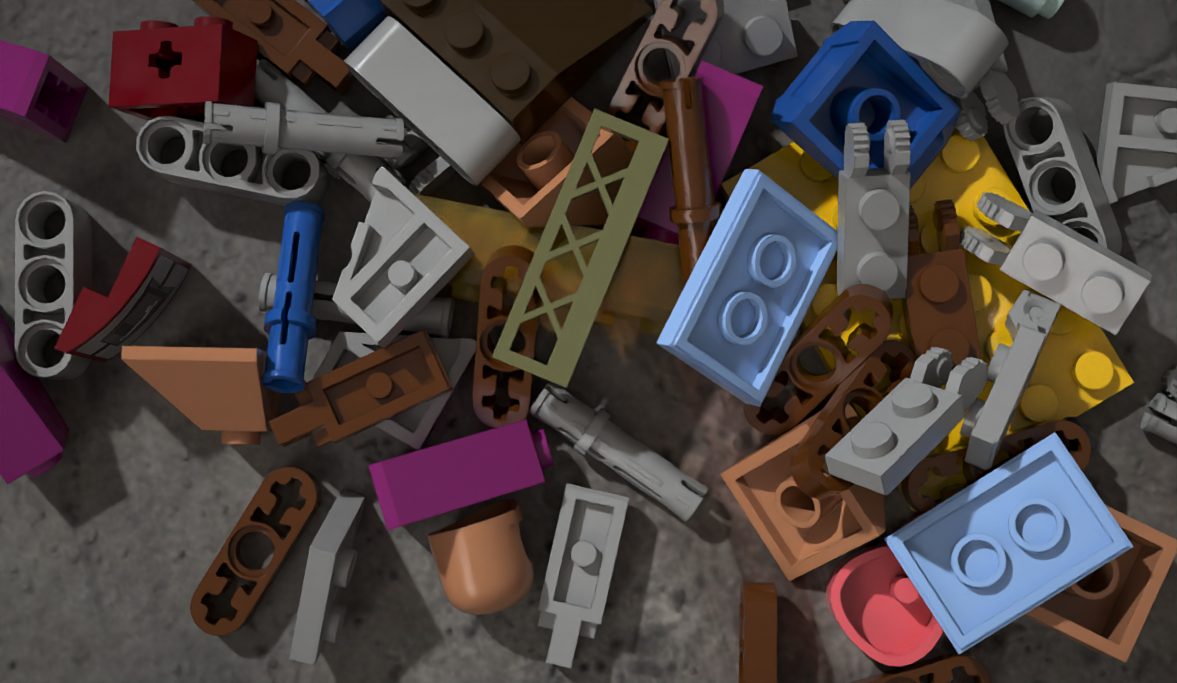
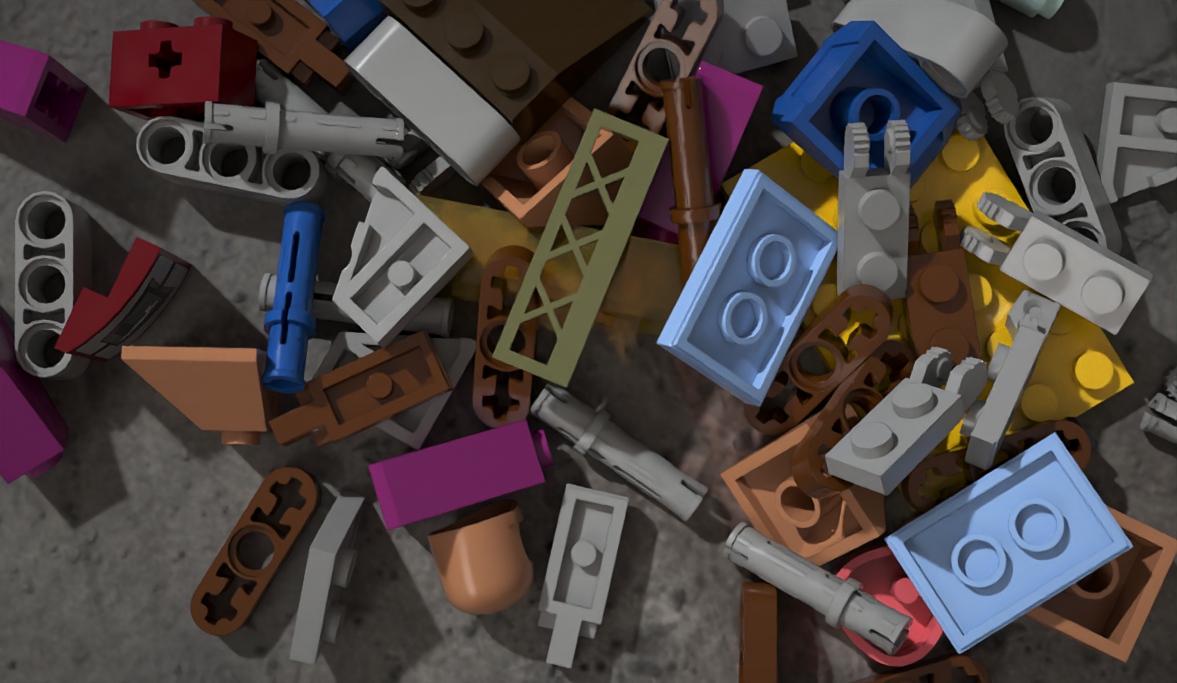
(839, 600): none -> light grey pin

